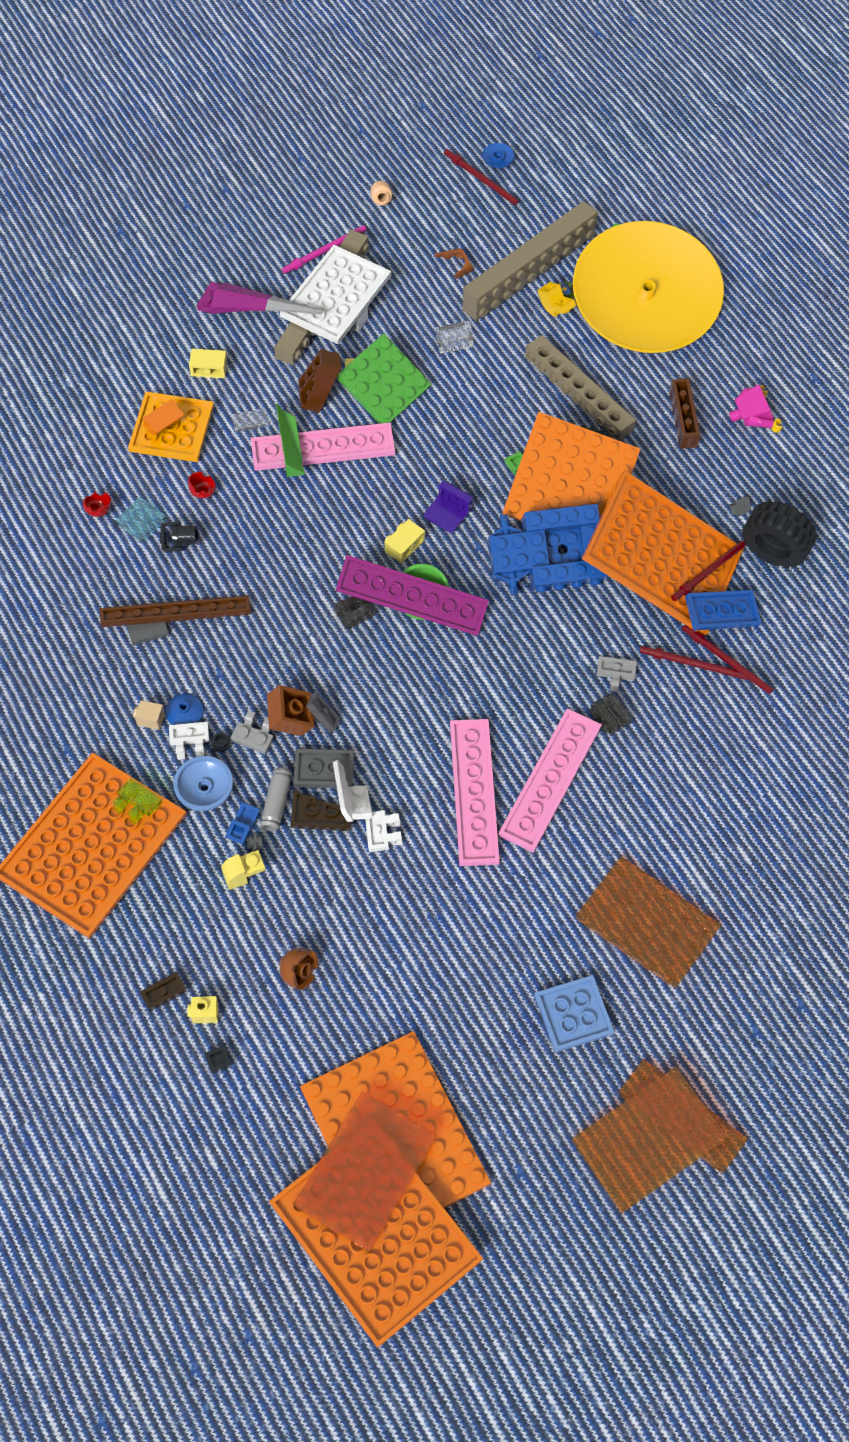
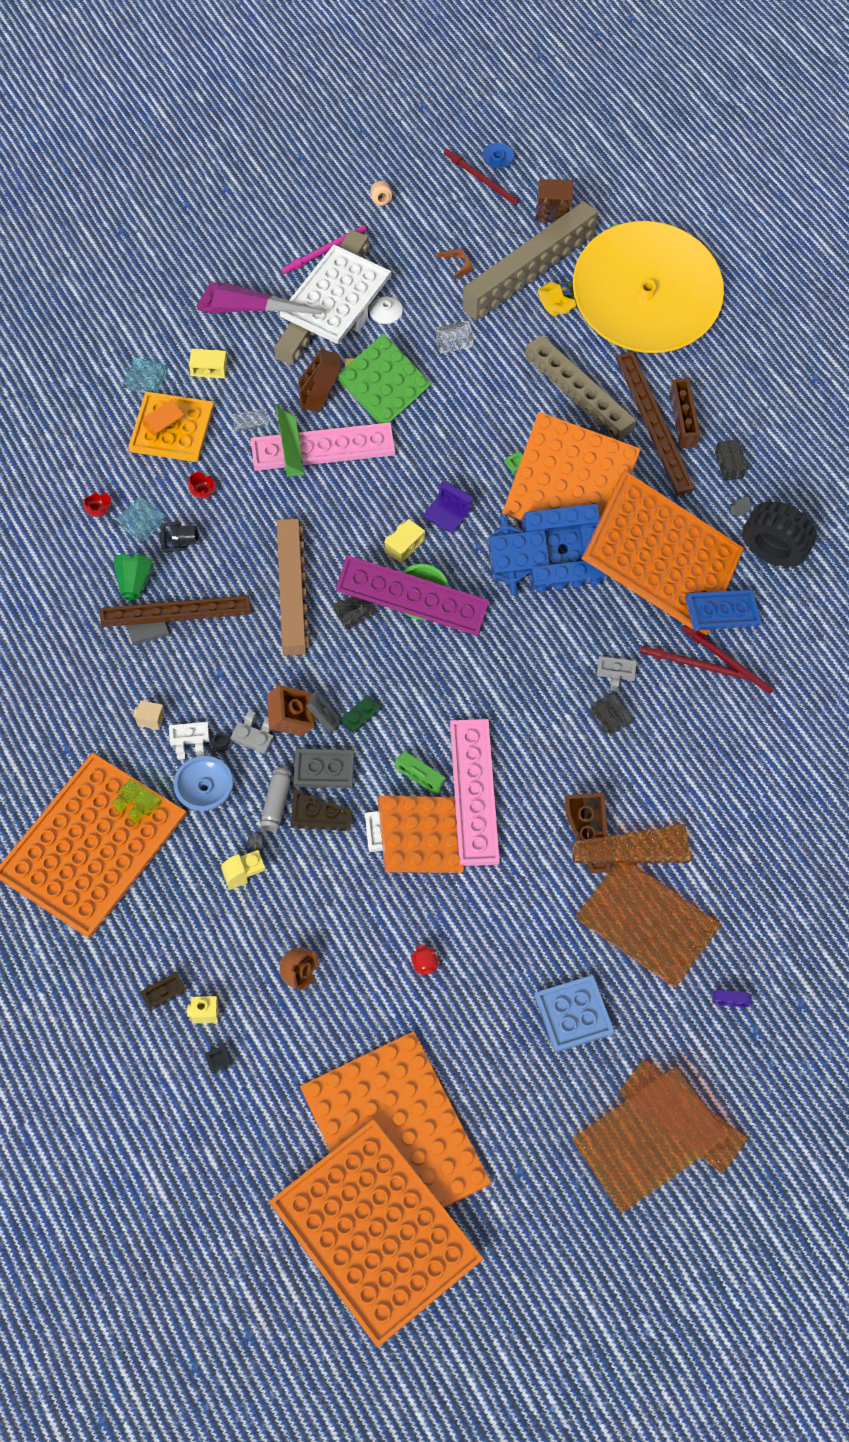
(132, 574): none -> green cone
(145, 376): none -> clear light blue plate
(191, 714): blue dish -> none
(243, 824): blue slope -> none
(291, 591): none -> medium nougat brick
(353, 799): white plate -> none
(360, 714): none -> dark green plate
(365, 1171): clear orange plate -> none
(385, 310): none -> white dish
(419, 834): none -> orange plate
(420, 772): none -> bright green piece
(425, 960): none -> red head
(550, 780): bright pink plate -> none
(553, 199): none -> reddish brown brick
(588, 821): none -> reddish brown wedge
(649, 846): none -> clear orange wing
(655, 424): none -> reddish brown plate
(687, 587): dark red bar -> none
(731, 460): none -> clear smoke brick
(732, 998): none -> dark purple beam
(755, 409): dark pink torso -> none

